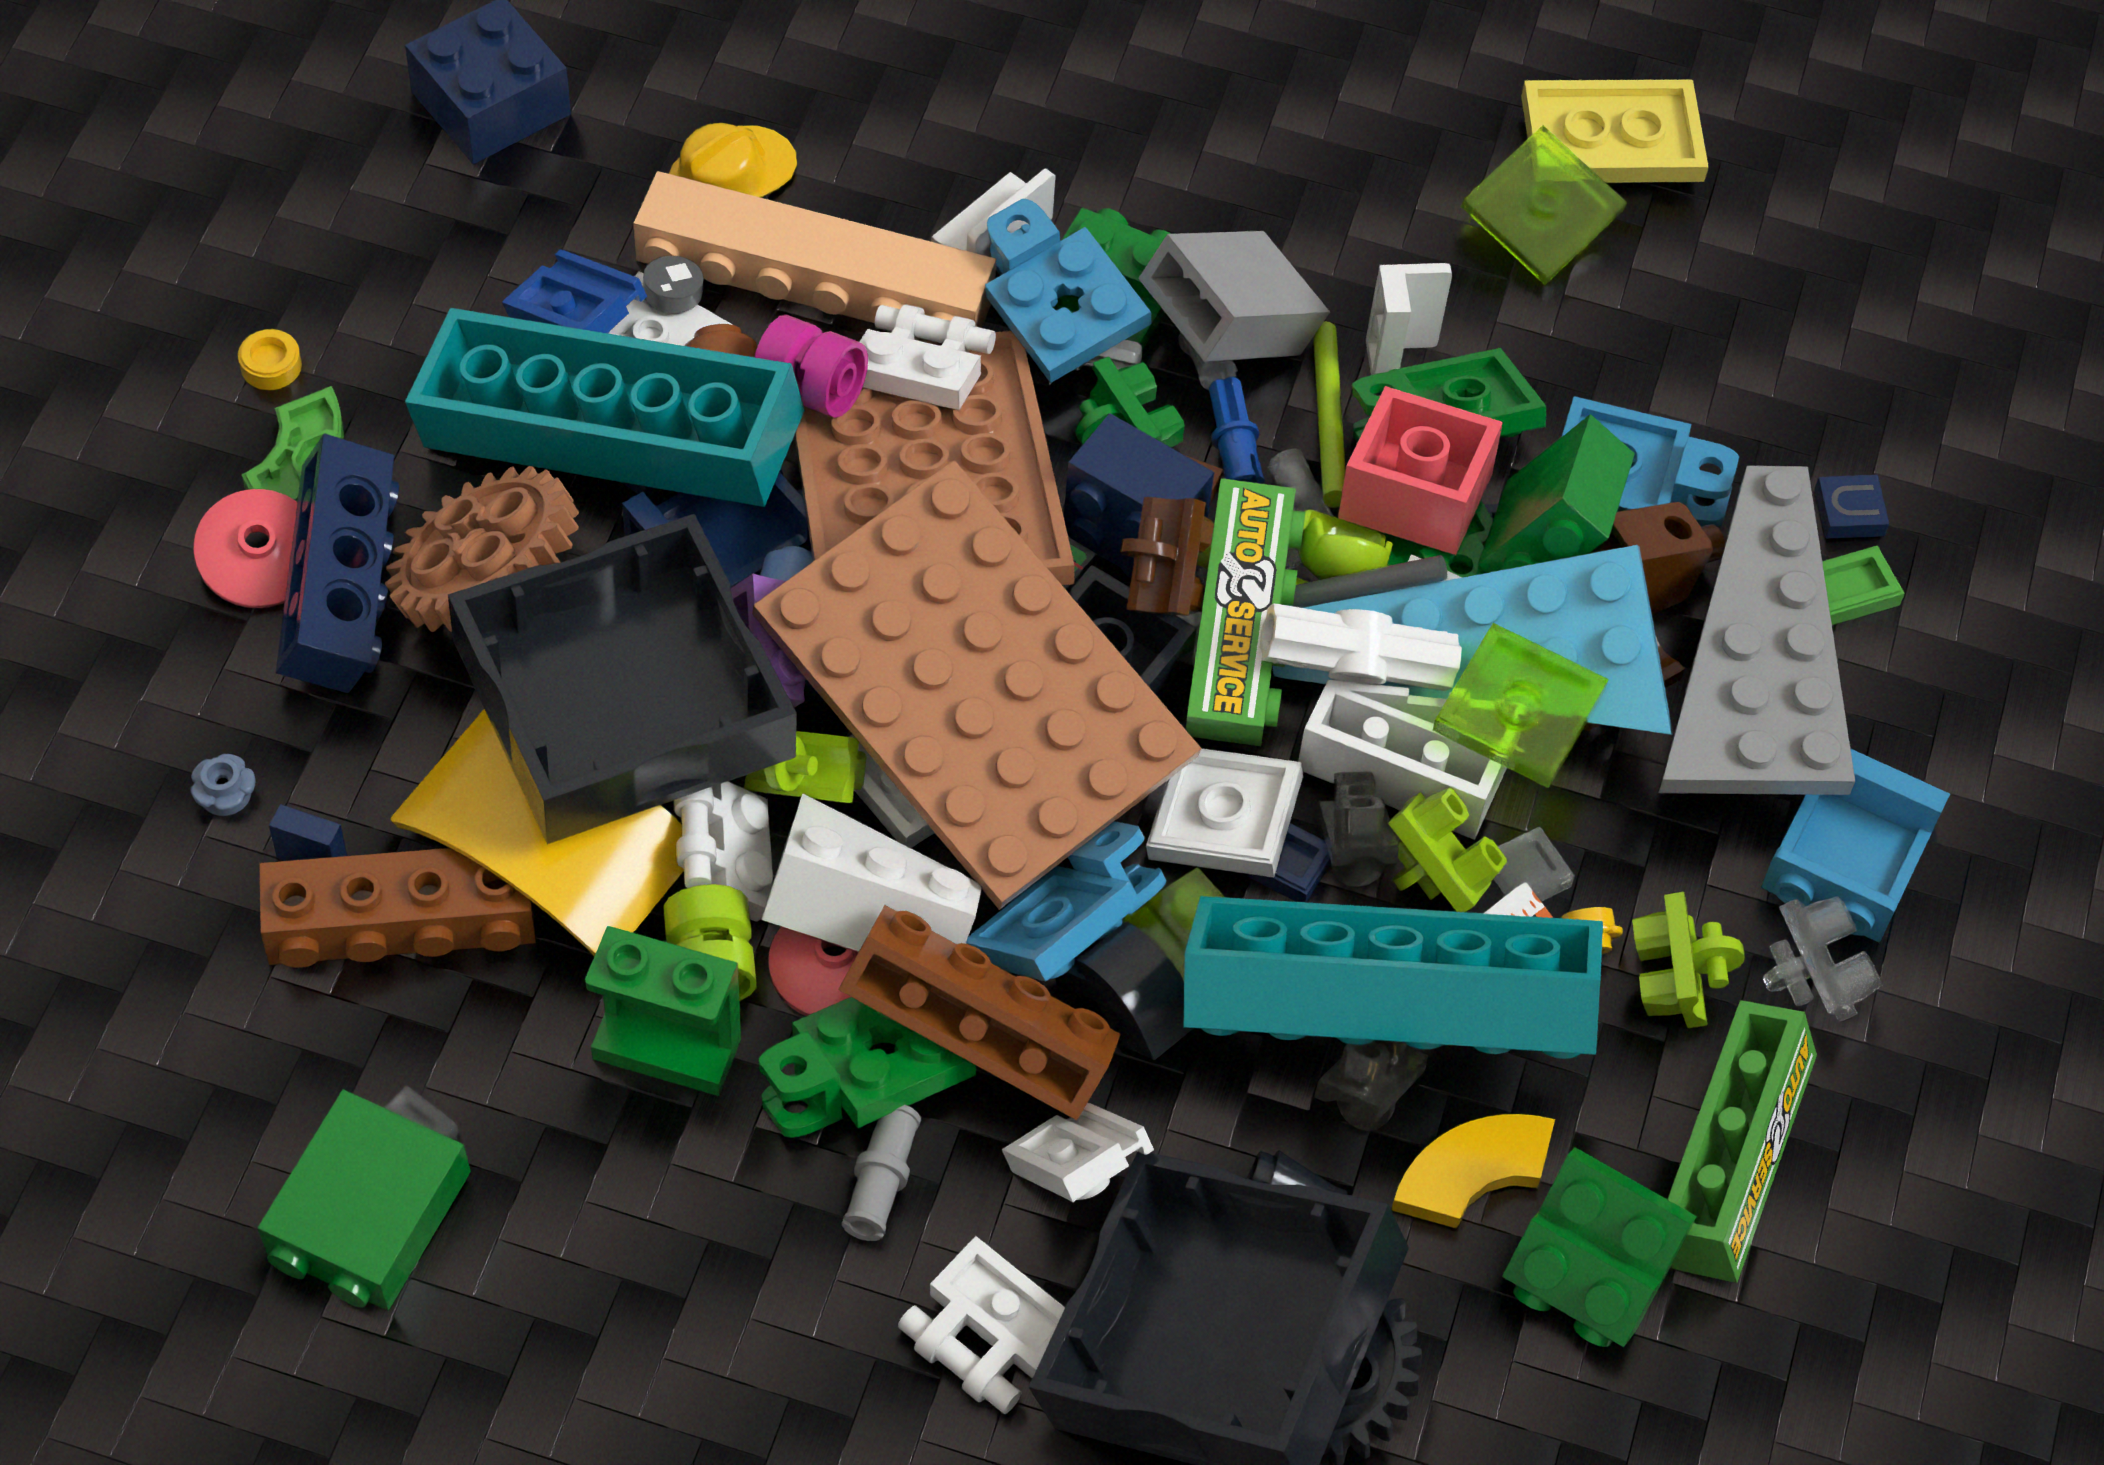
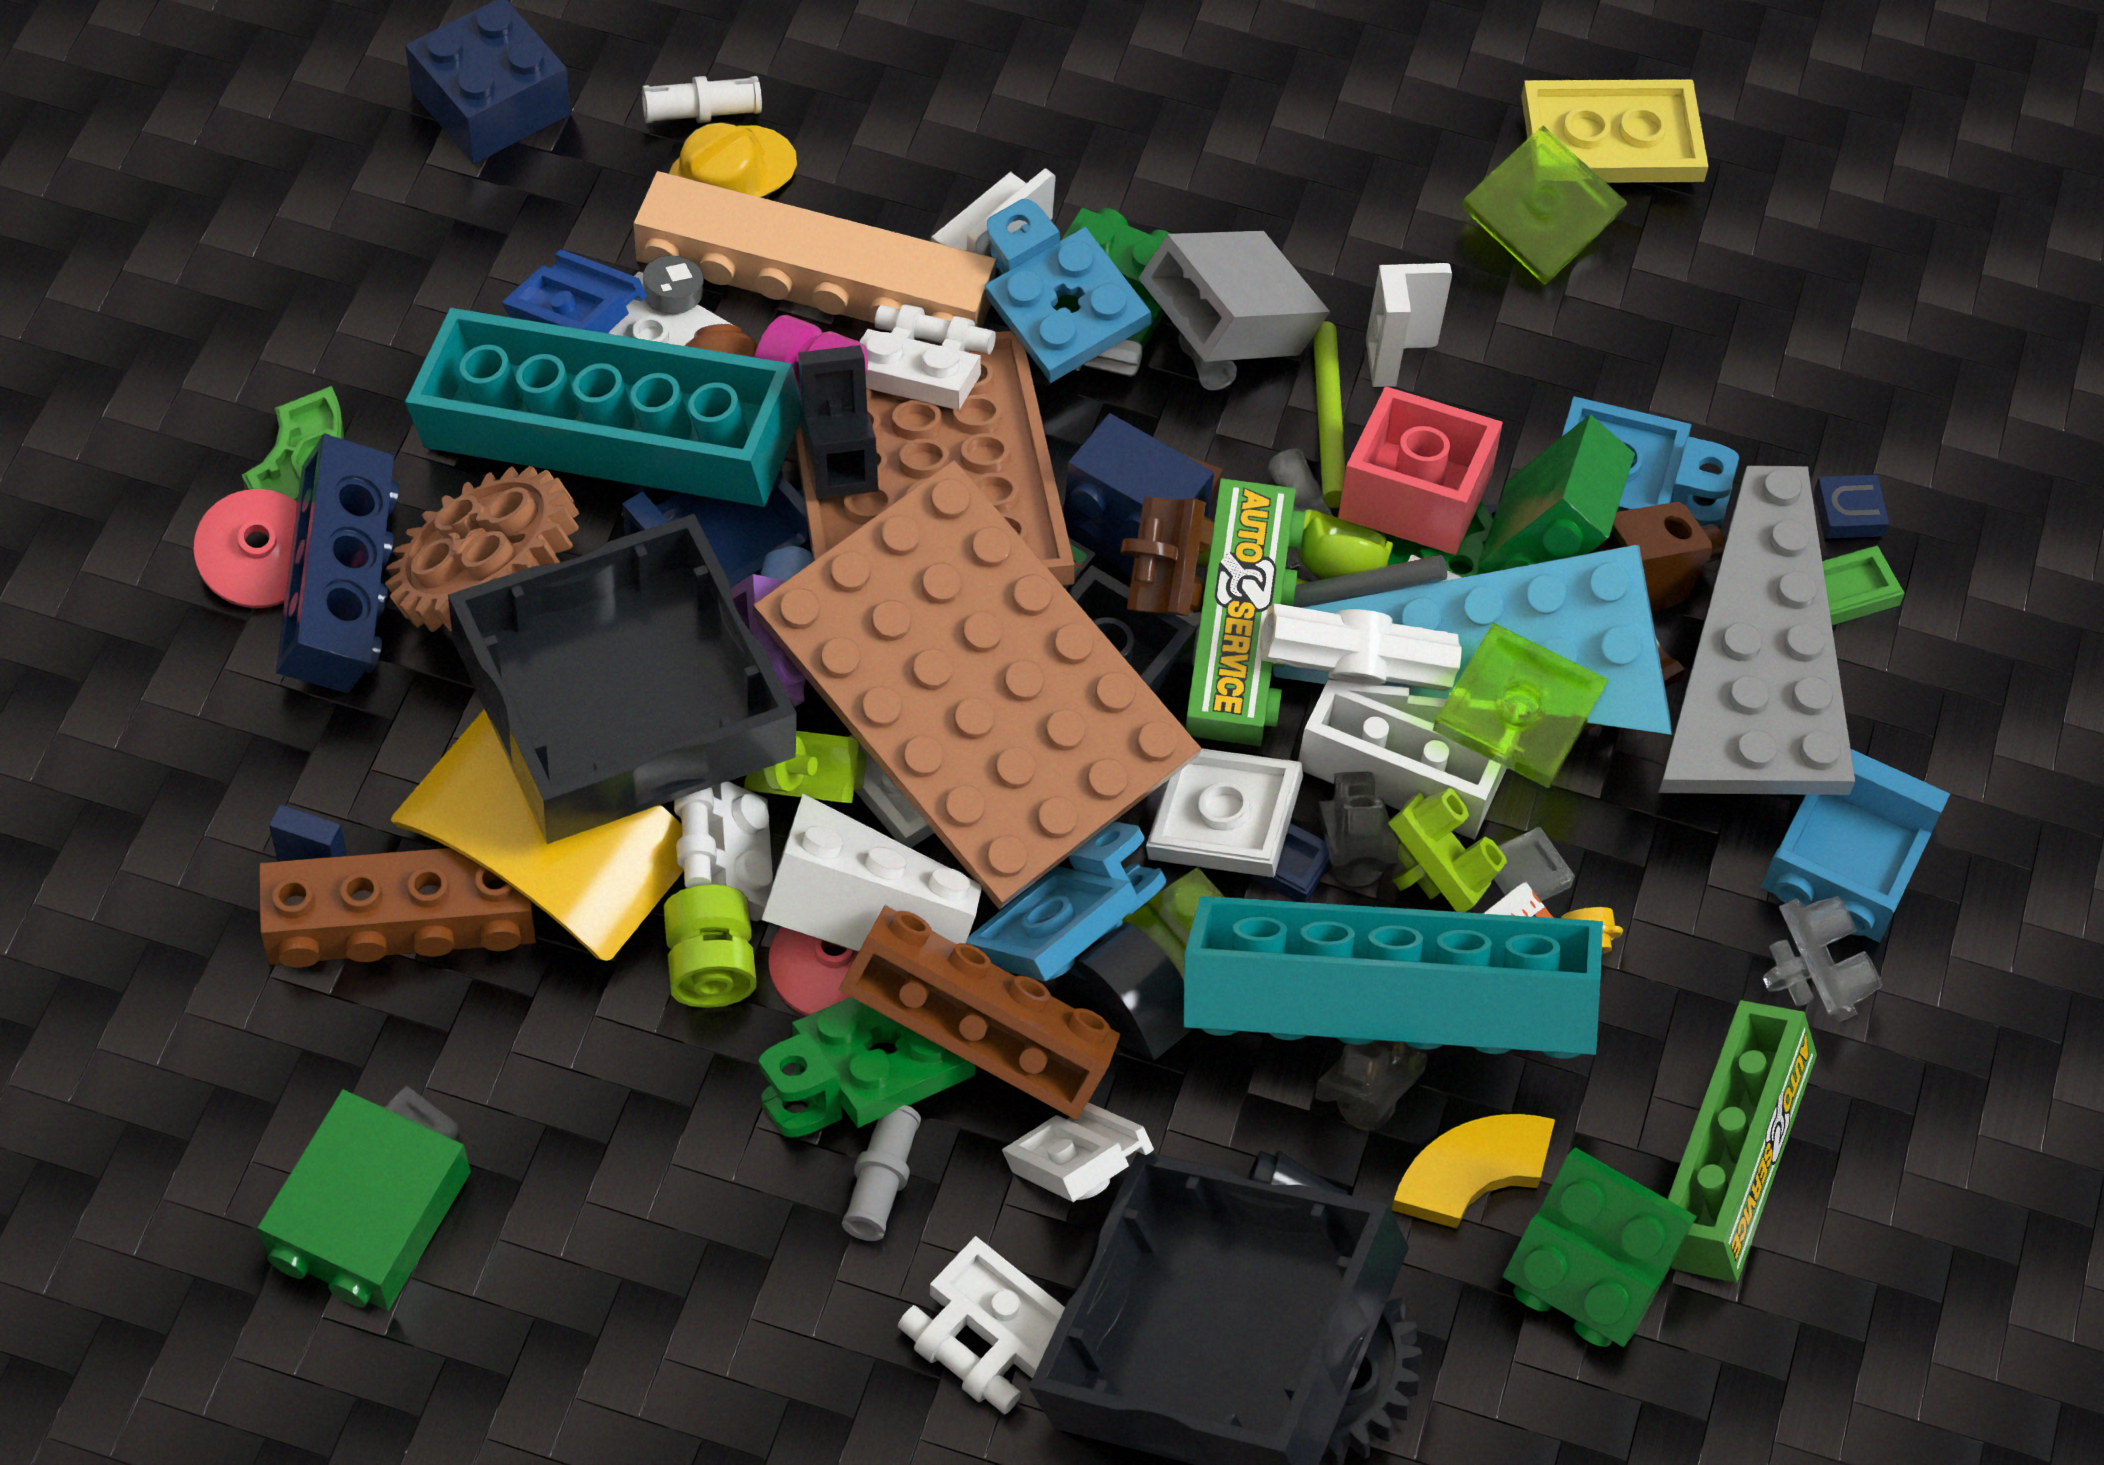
(226, 797): sand blue plate -> none
(269, 359): yellow tile -> none
(665, 1010): green panel -> none
(701, 99): none -> white pin
(836, 422): none -> black brick
(1122, 395): green hips -> none
(1234, 432): blue axle -> none
(1474, 382): green plate -> none
(1681, 987): lime hips -> none

